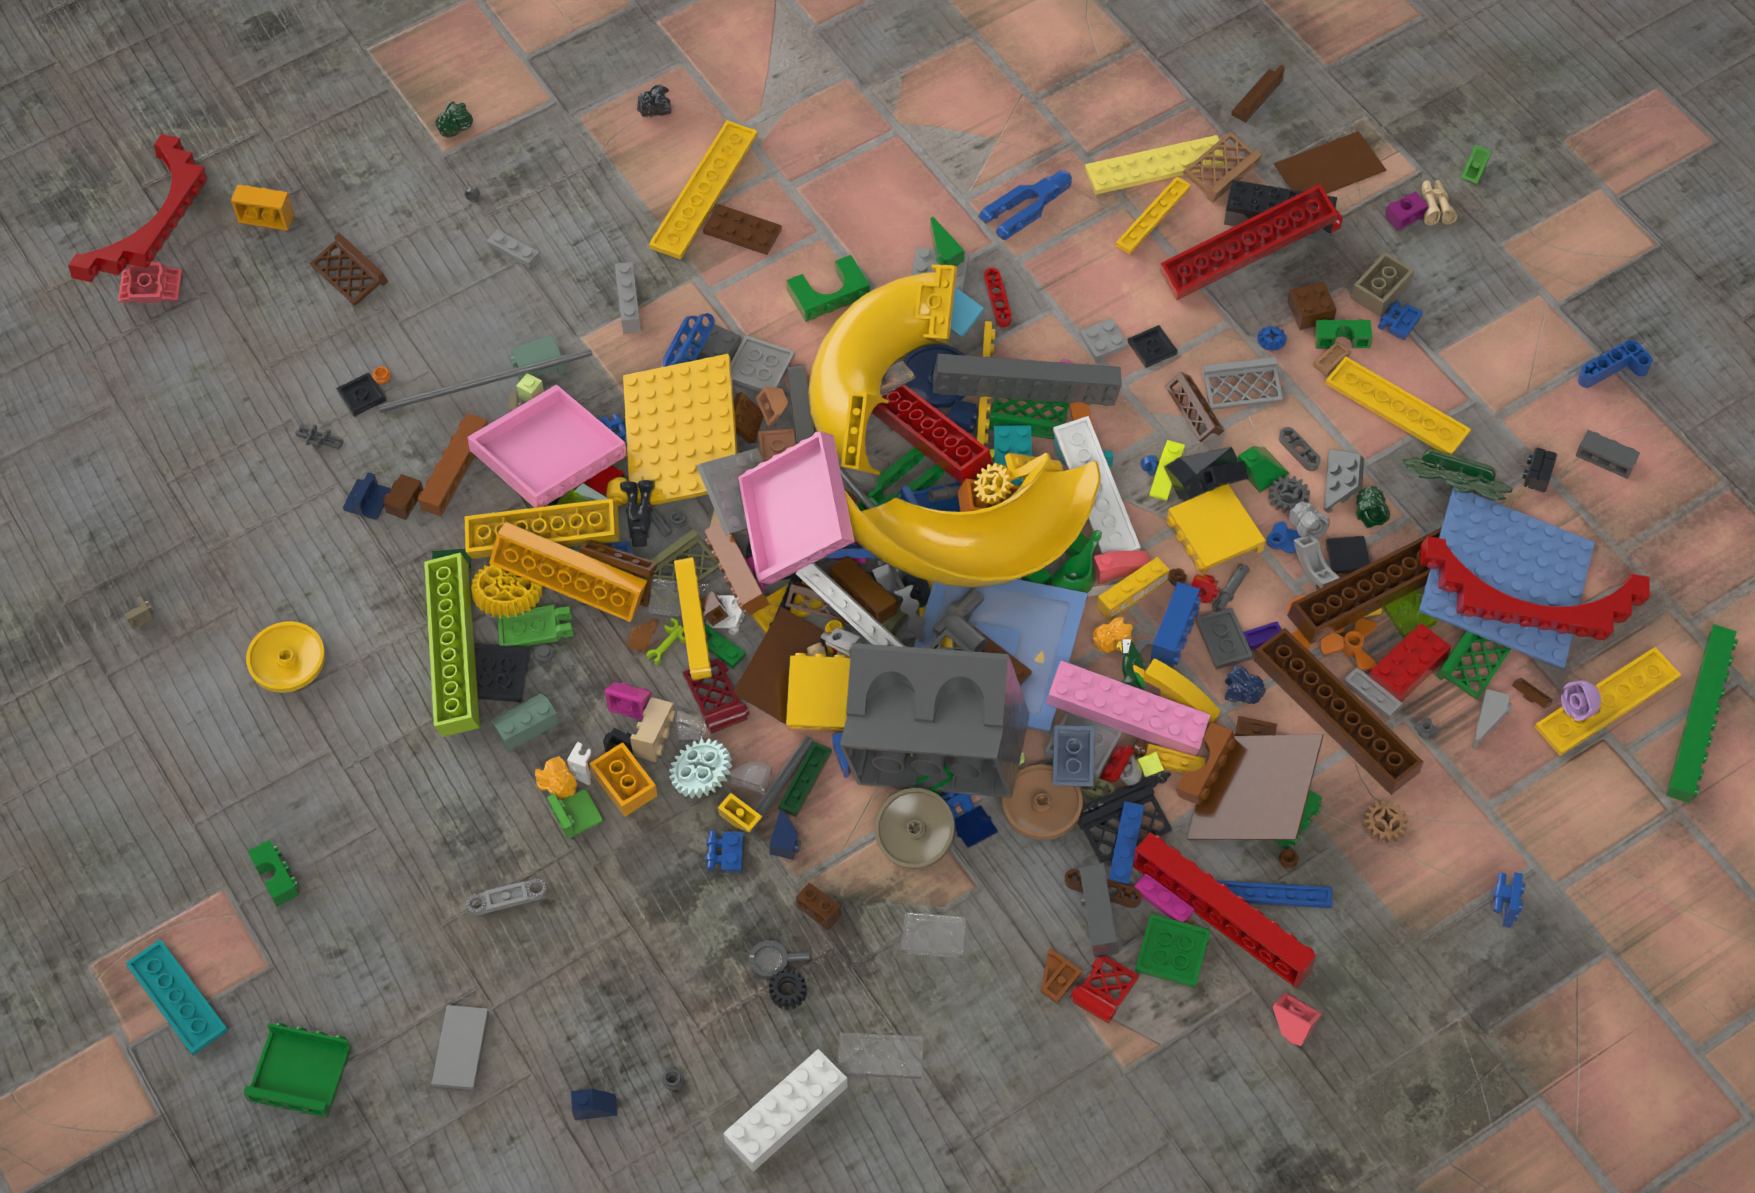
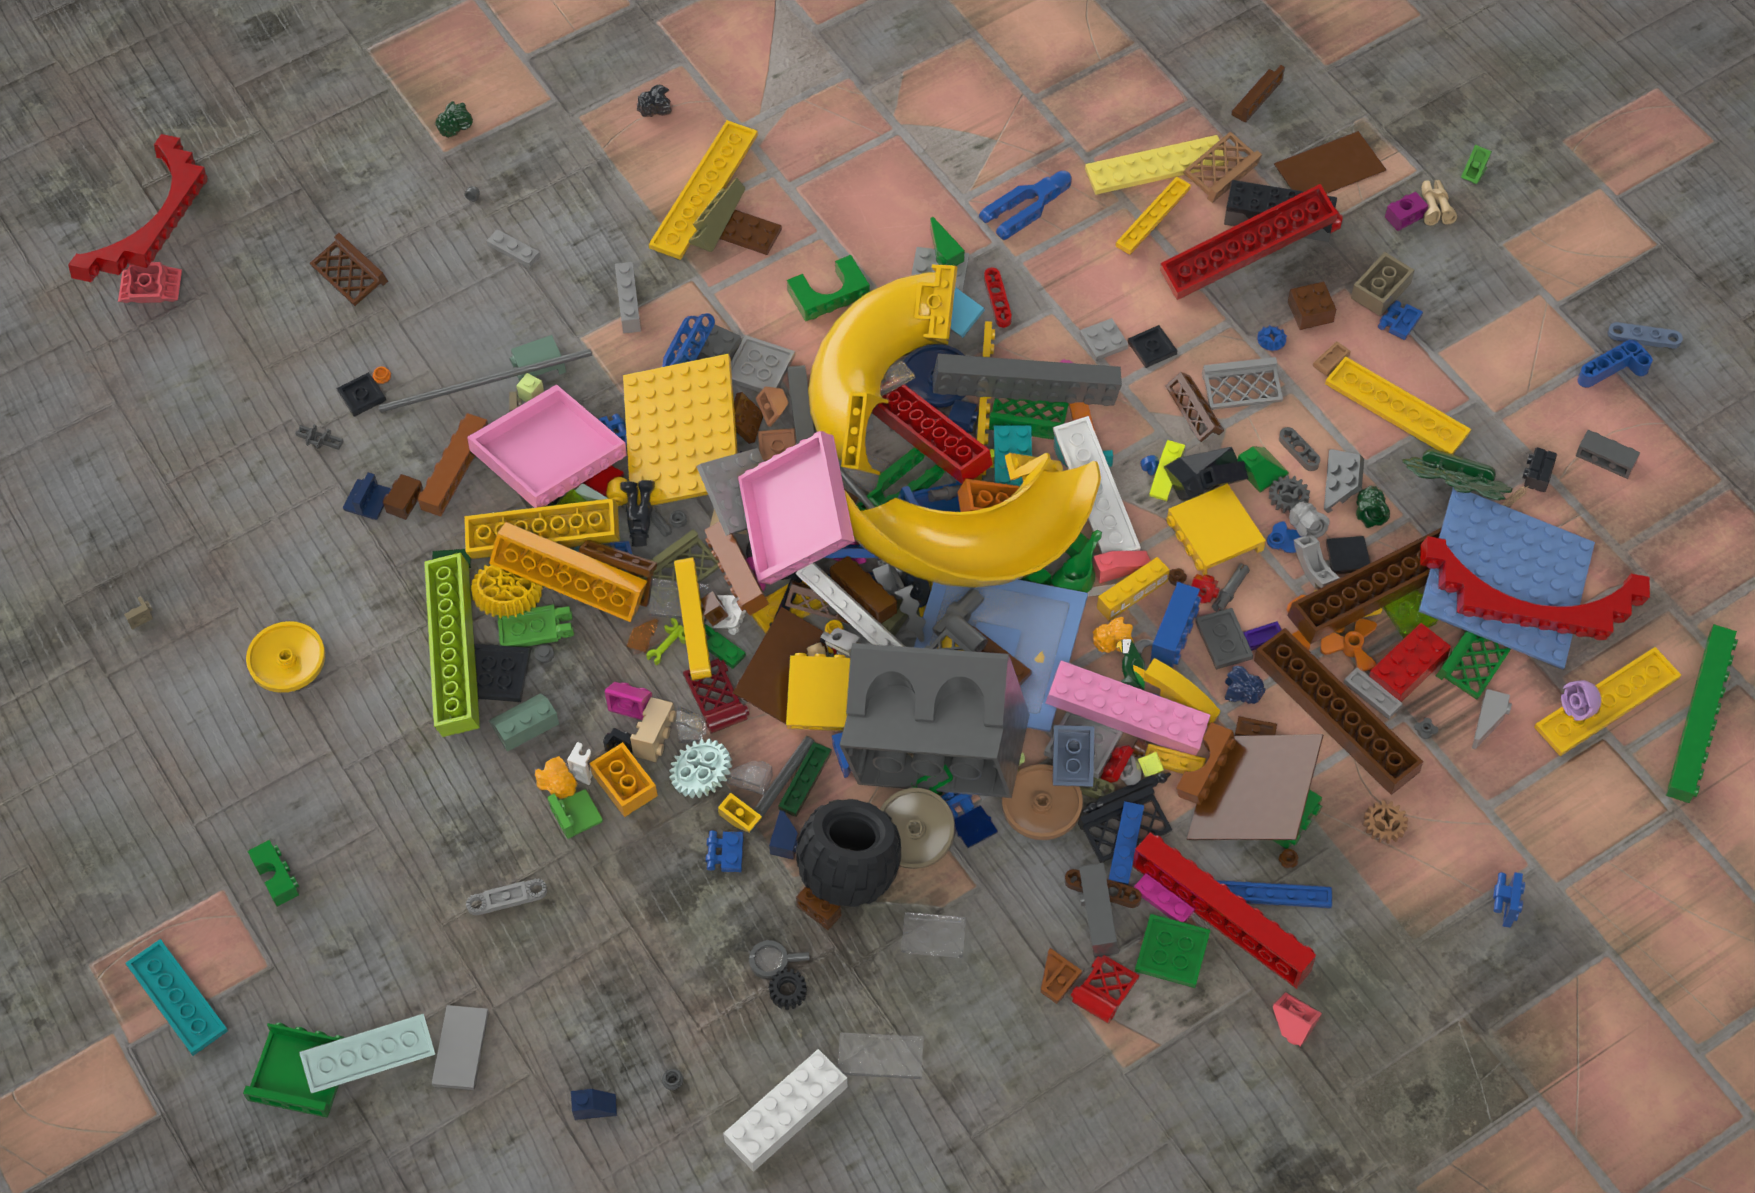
(262, 207): light orange brick -> none
(367, 1053): none -> light aqua plate
(716, 216): none -> olive wedge
(842, 874): none -> black tyre
(994, 484): yellow gear -> none
(1357, 331): green arch -> none
(1532, 693): reddish brown plate -> none
(1645, 335): none -> sand blue plate

